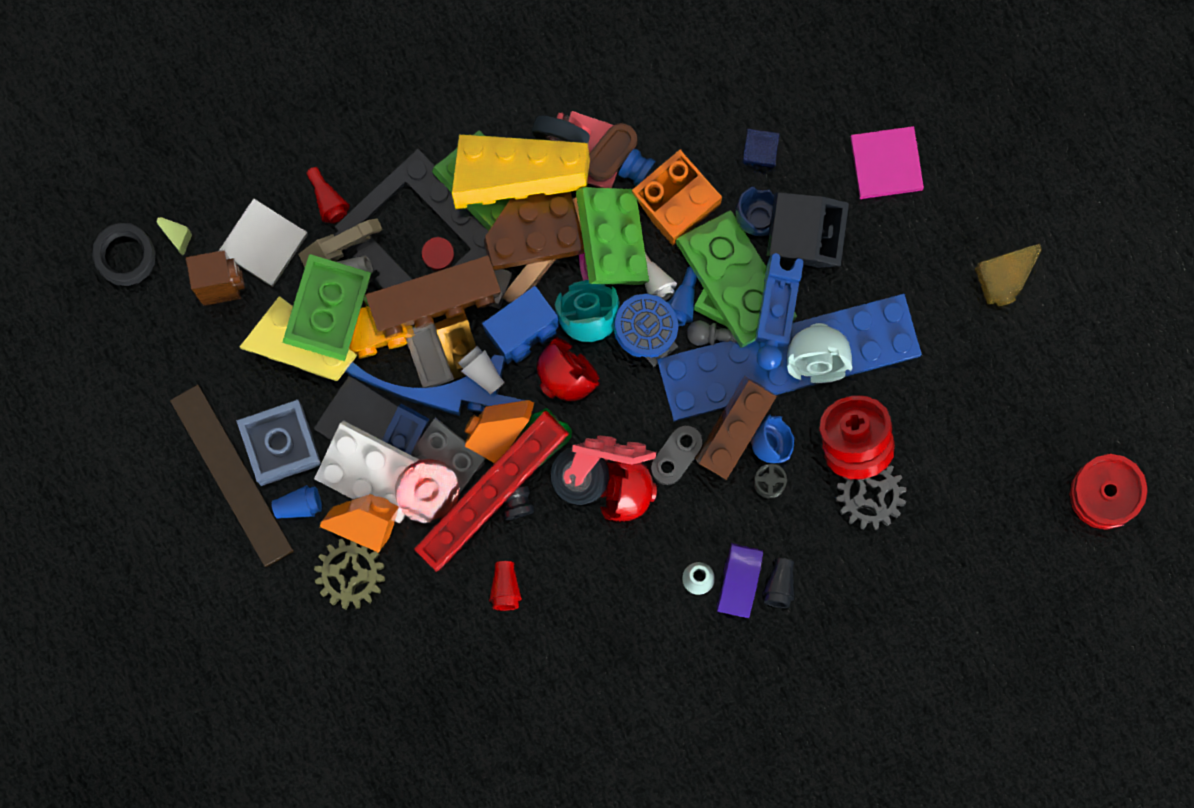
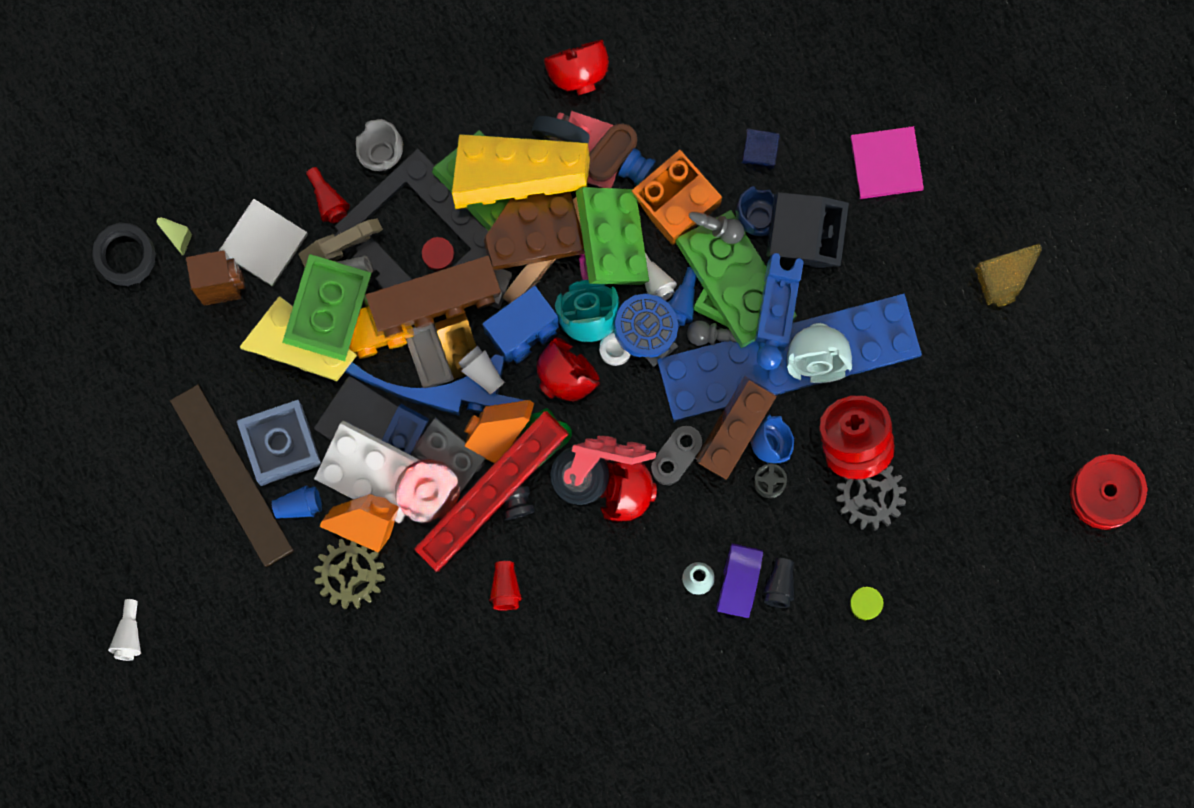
(126, 638): none -> white cone
(379, 145): none -> light grey hair
(578, 67): none -> red cylinder
(612, 351): none -> white tile
(729, 230): none -> dark grey bar
(866, 603): none -> lime tile

